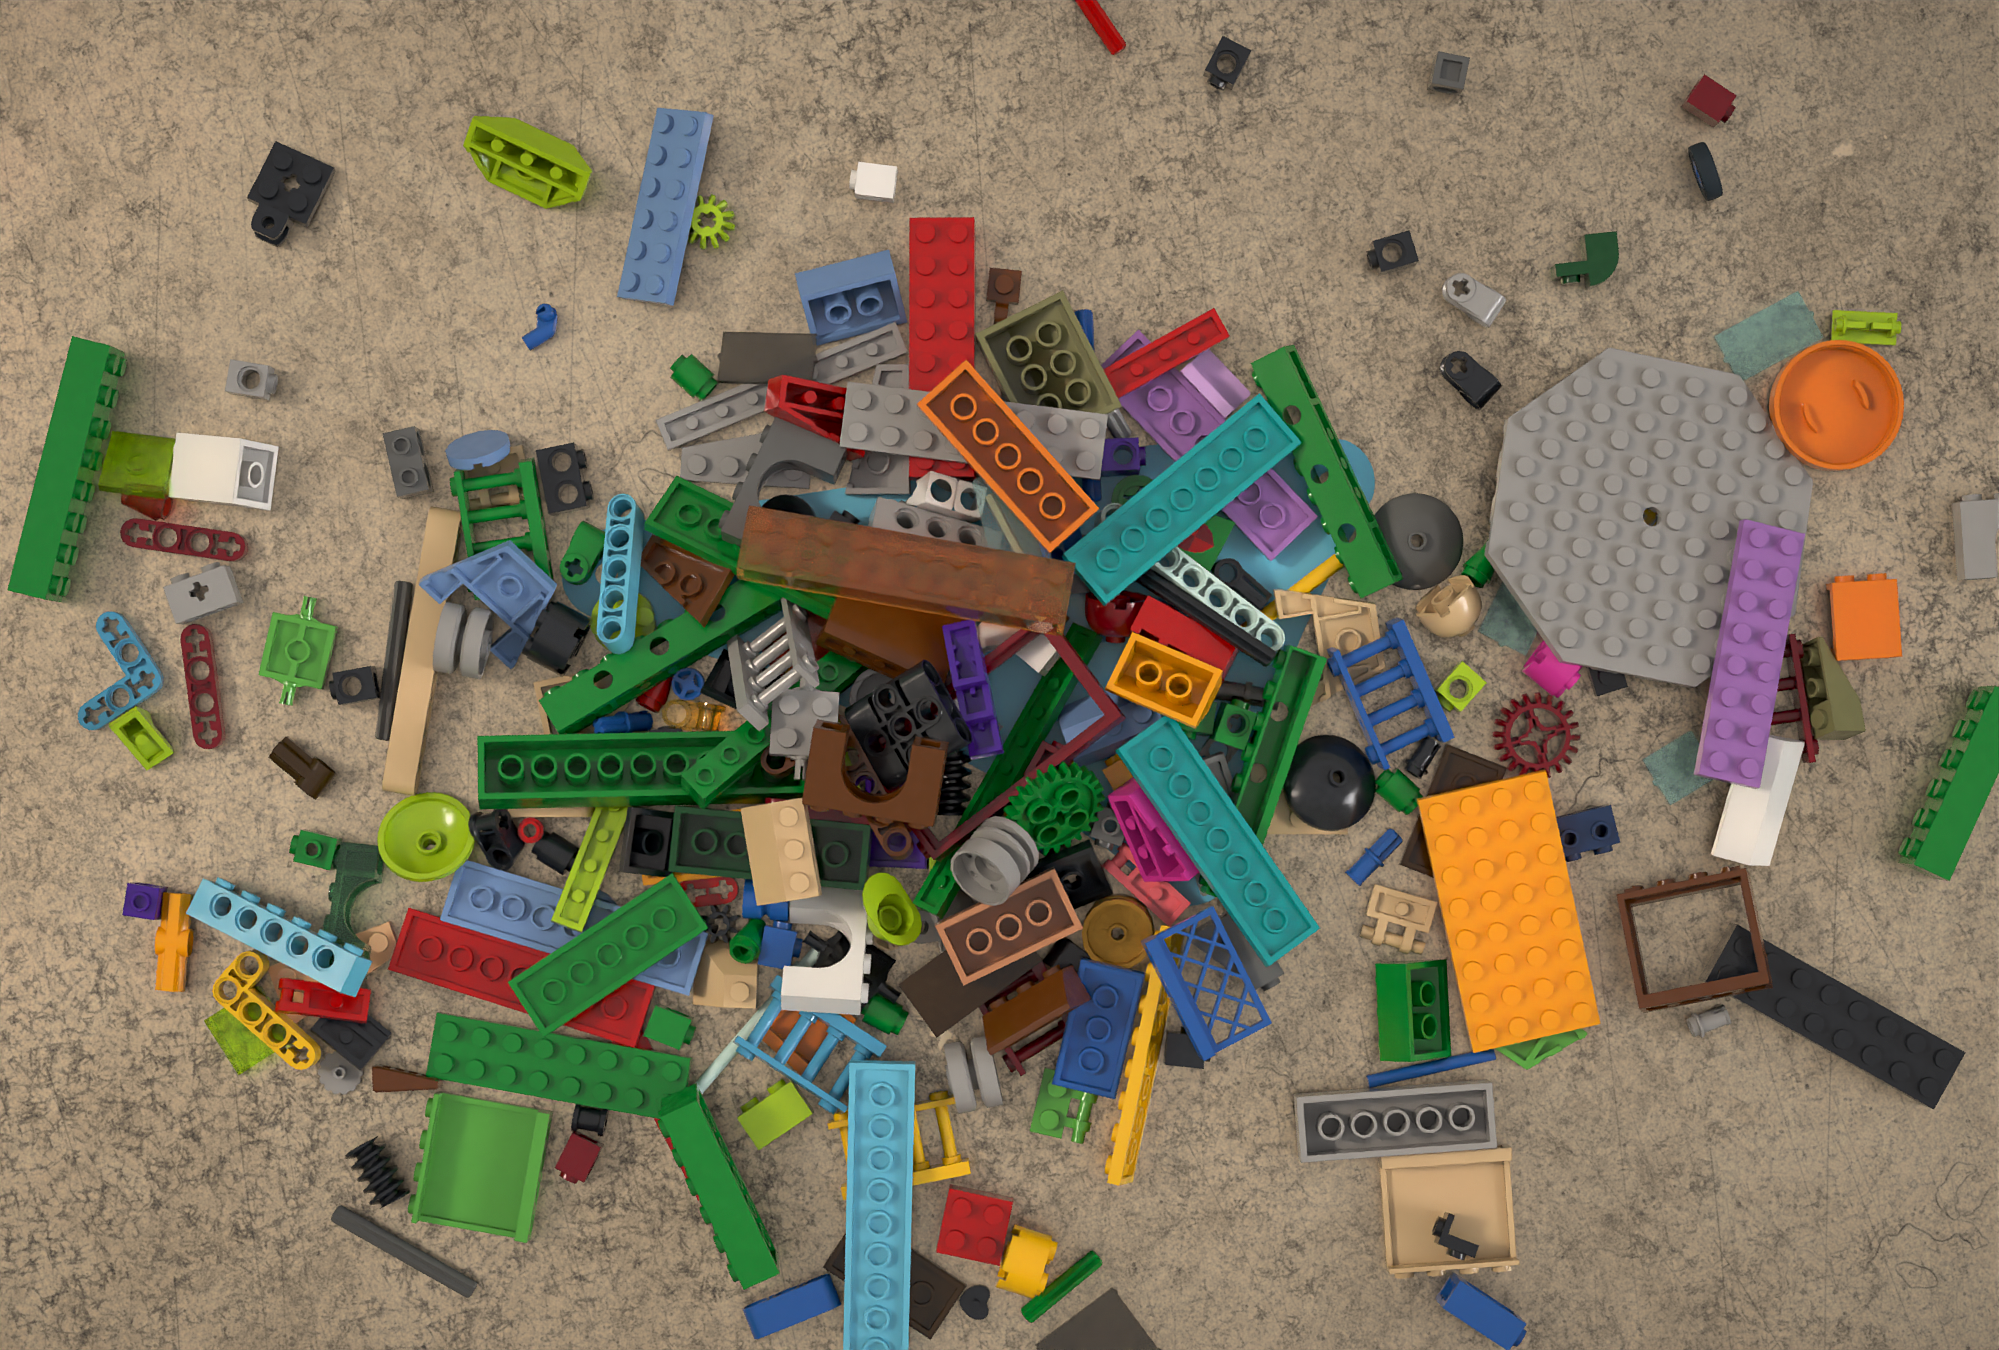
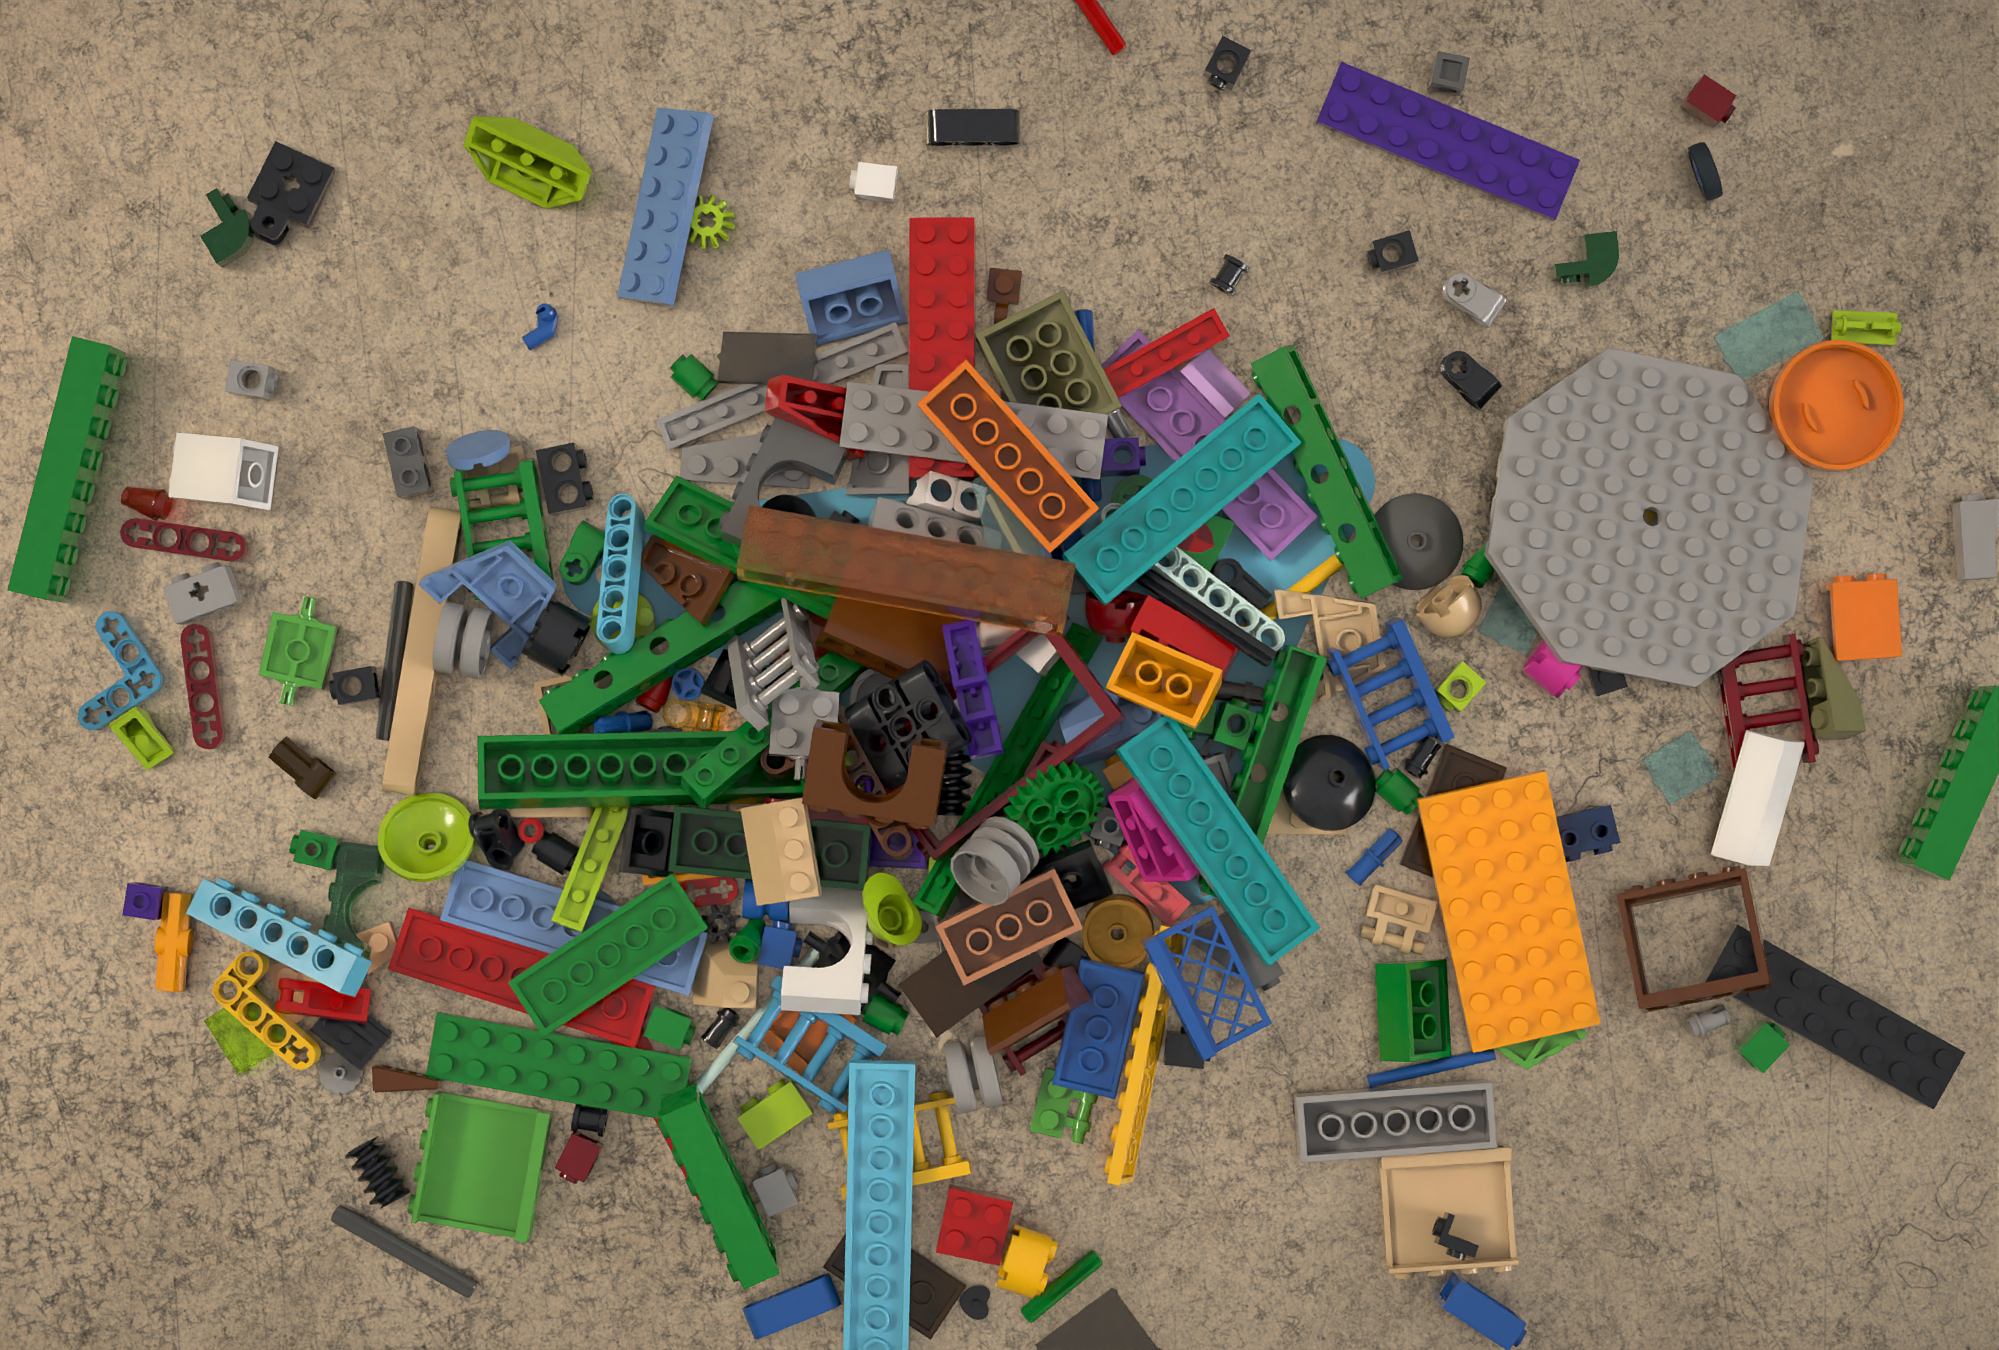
(137, 465): clear neon green tile -> none
(232, 236): none -> dark green brick
(720, 1027): none -> black pin
(776, 1189): none -> light grey brick
(972, 127): none -> black beam
(1229, 275): none -> black bush
(1447, 141): none -> dark purple plate
(1530, 722): dark red gear -> none
(1749, 654): medium lavender plate -> none
(1762, 1045): none -> green brick

